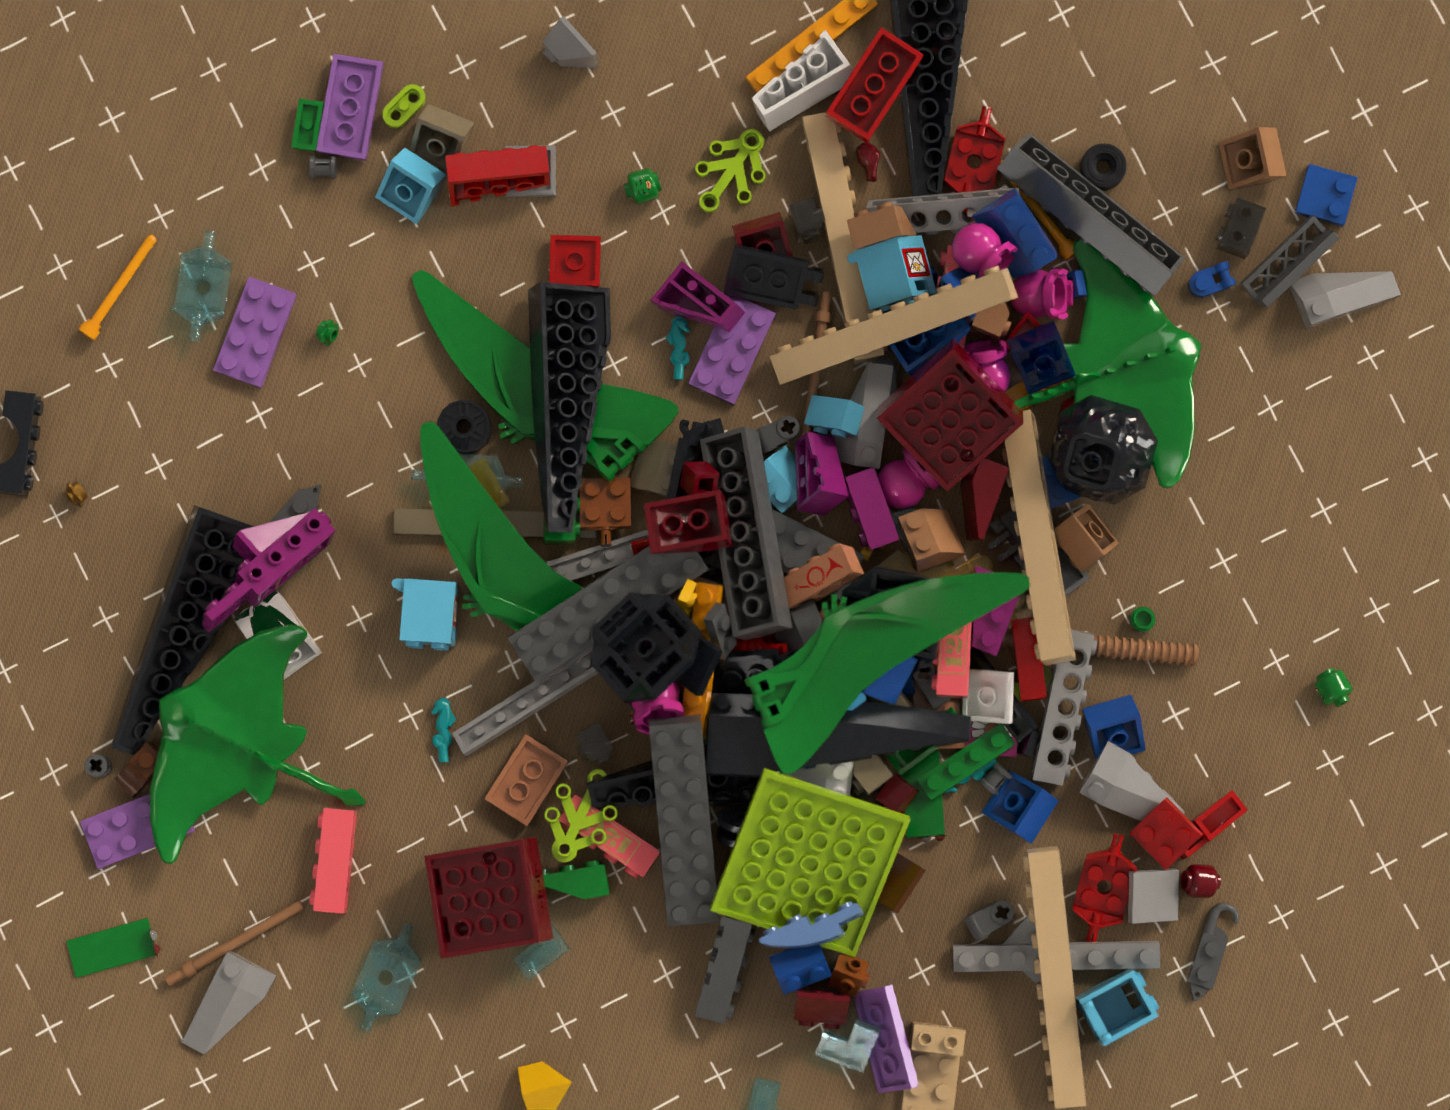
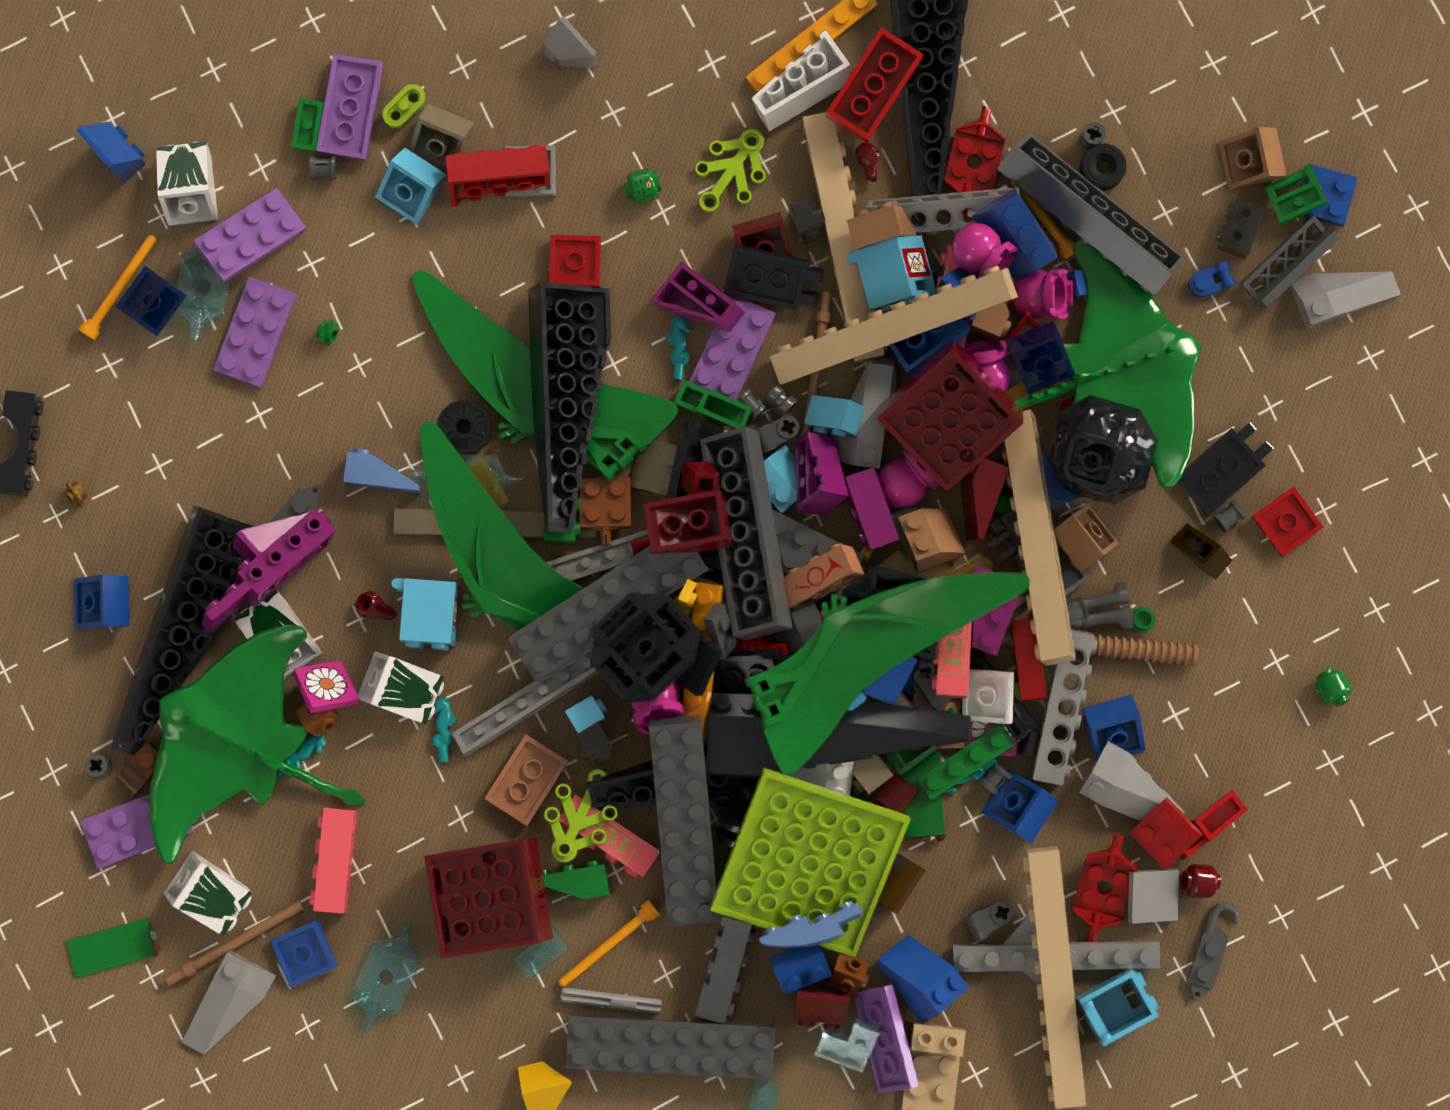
(101, 602): none -> blue slope
(113, 149): none -> blue slope
(151, 301): none -> clear blue slope
(186, 183): none -> white slope
(207, 894): none -> slope
(249, 235): none -> medium lavender plate
(304, 752): none -> teal animal
(304, 953): none -> blue plate
(317, 722): none -> dark orange brick
(325, 686): none -> tile
(369, 471): none -> medium blue slope
(373, 606): none -> dark red animal
(401, 687): none -> slope
(587, 713): none -> medium azure brick
(611, 1000): none -> light grey axle
(646, 913): none -> light orange piece
(670, 1047): none -> dark grey brick
(712, 406): none -> green slope
(749, 400): none -> dark grey bush
(778, 400): none -> dark grey wheel
(921, 978): none -> blue slope
(1003, 505): none -> green plate
(1079, 609): none -> dark grey piece
(1089, 128): none -> dark grey bush
(1202, 550): none -> dark brown arch
(1223, 469): none -> black tile
(1229, 516): none -> dark grey bush
(1287, 521): none -> red plate
(1298, 201): none -> green plate

